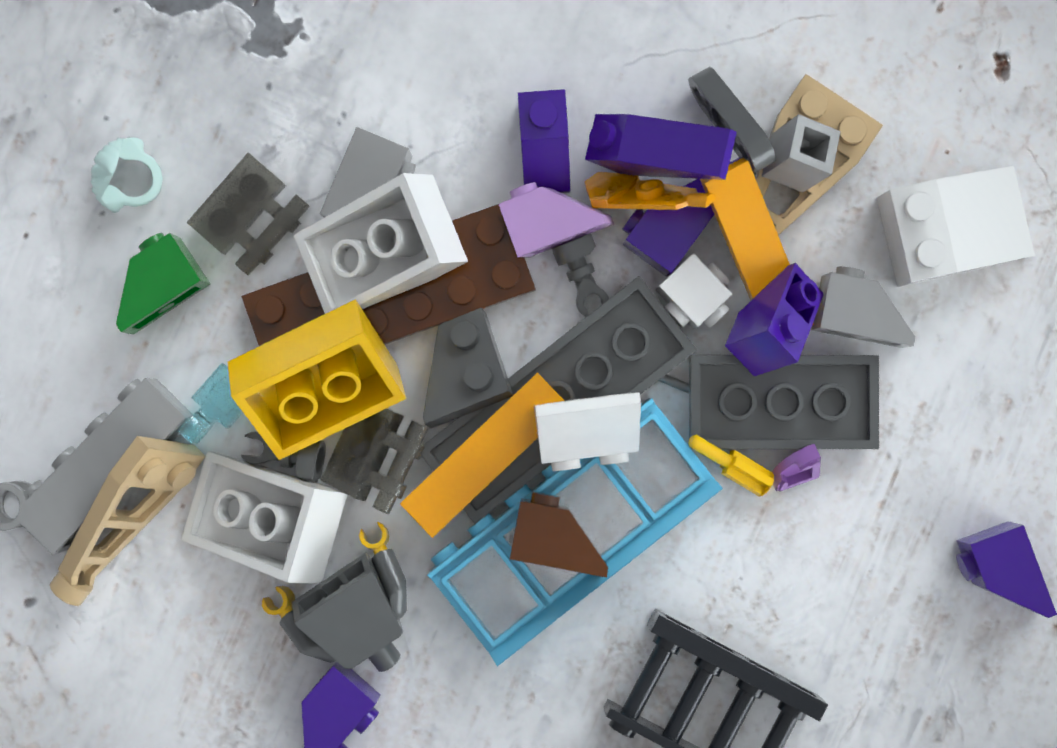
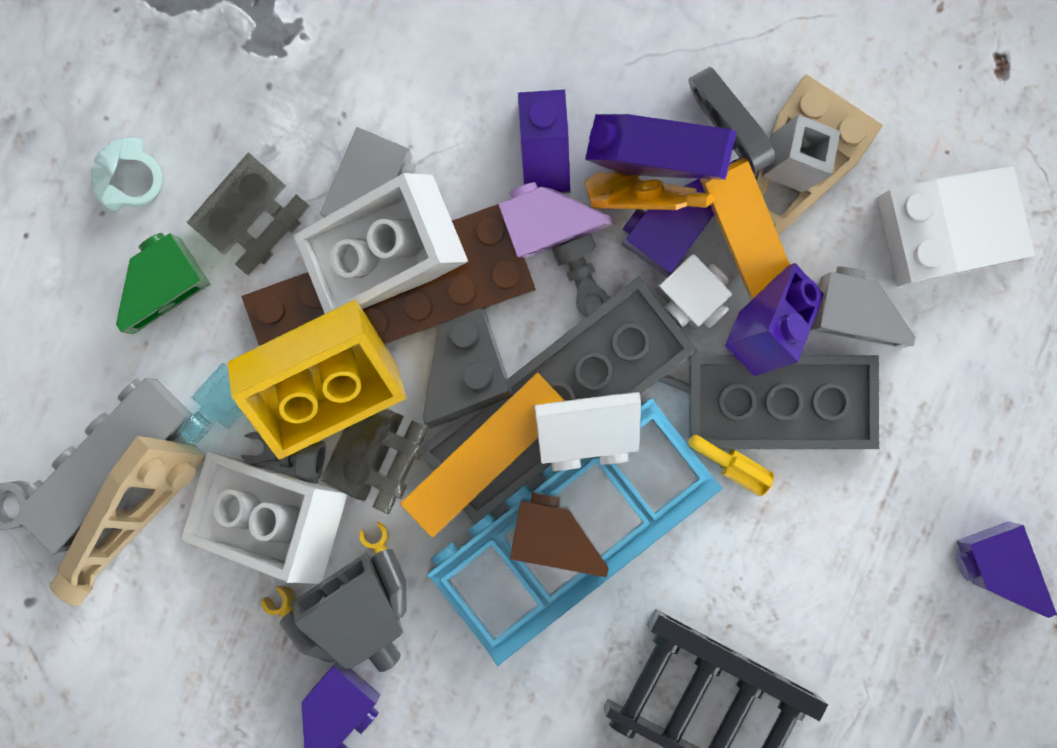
(797, 468): medium lavender tile -> none

